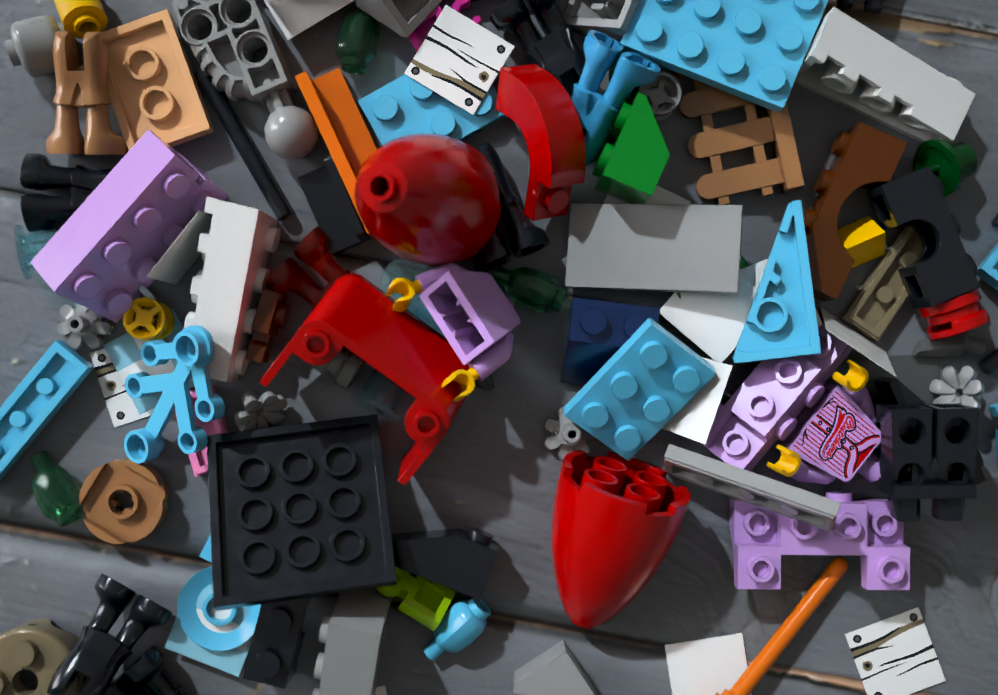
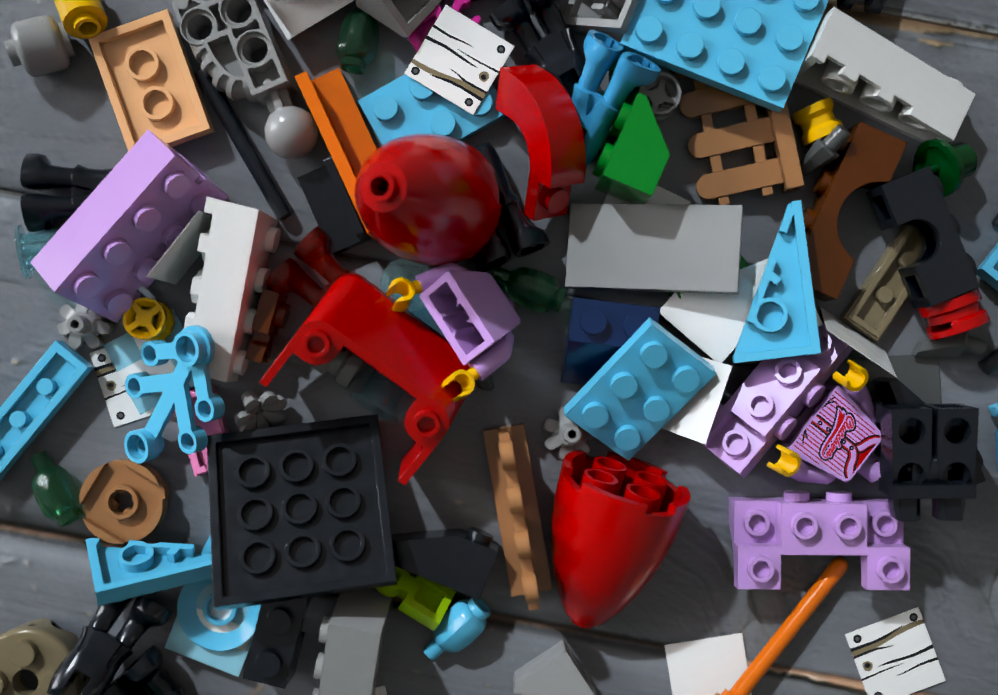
(82, 88): medium nougat piece -> none
(144, 568): none -> medium azure wing
(518, 512): none -> medium nougat fence
(752, 487): light grey tile -> none
(816, 120): none -> yellow wheel
(824, 150): none -> dark grey bar
(863, 240): yellow slope -> none
(958, 387): light grey plant -> none

